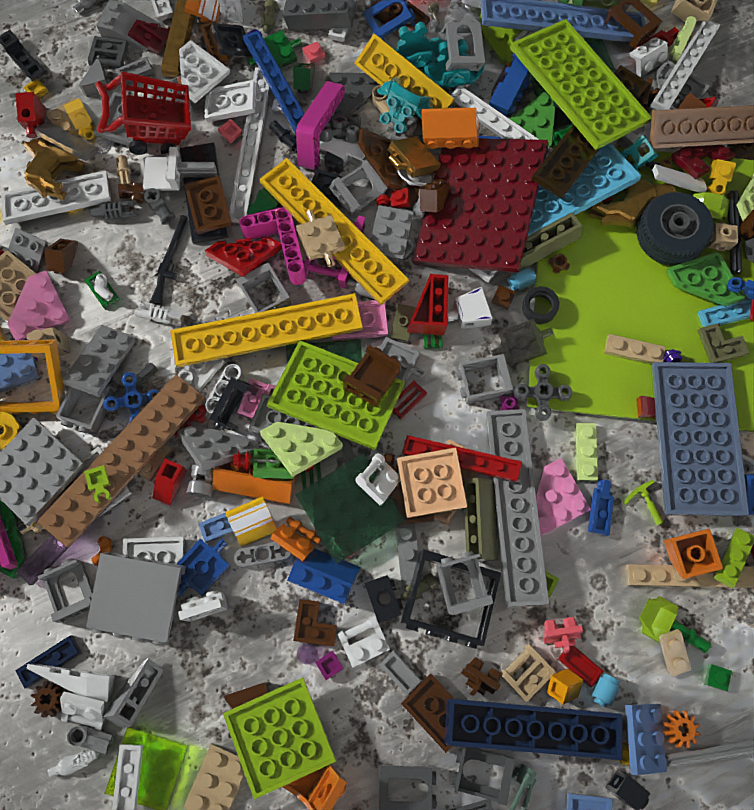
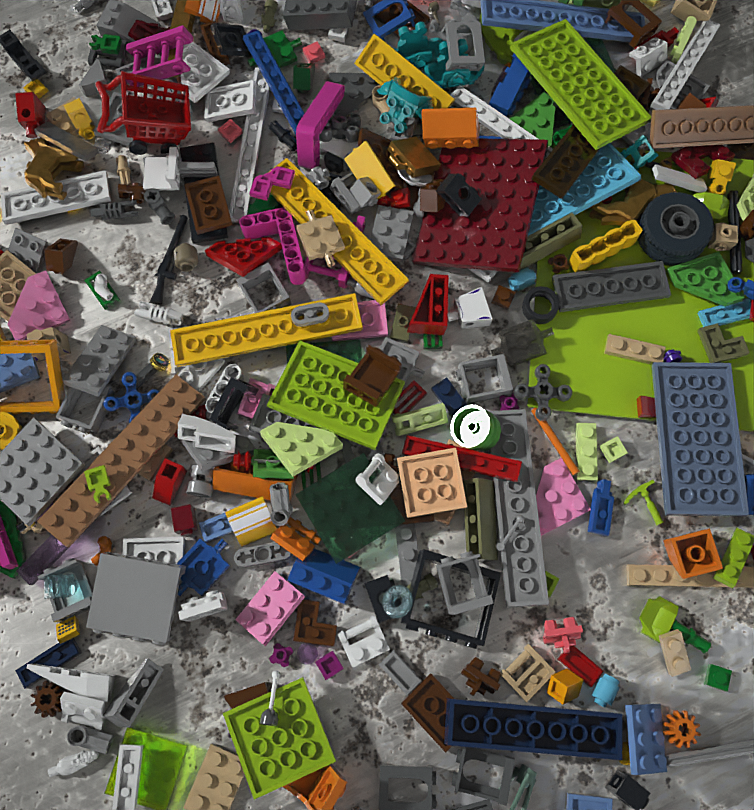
(59, 586): none -> clear light blue brick
(67, 629): none -> yellow tile
(108, 44): none -> green plate
(156, 44): none -> dark pink fence
(159, 362): none -> tile
(184, 520): none -> dark red brick
(186, 257): none -> dark tan head
(206, 434): none -> white slope
(263, 183): none -> dark pink tile
(270, 608): none -> bright pink plate
(270, 716): none -> hinge
(275, 658): none -> magenta plate
(280, 503): none -> light grey piece
(310, 314): none -> light grey plate
(319, 177): none -> light grey gear
(365, 163): none -> yellow piece
(365, 192): none -> light grey brick
(389, 598): none -> clear light blue piece
(420, 419): none -> yellowish green plate
(449, 192): none -> black brick
(449, 396): none -> dark blue plate
(475, 428): none -> wheel
(501, 546): none -> light grey hinge
(557, 444): none -> orange bar
(605, 246): none -> yellow brick
(611, 286): none -> dark grey plate
(613, 449): none -> yellowish green plate

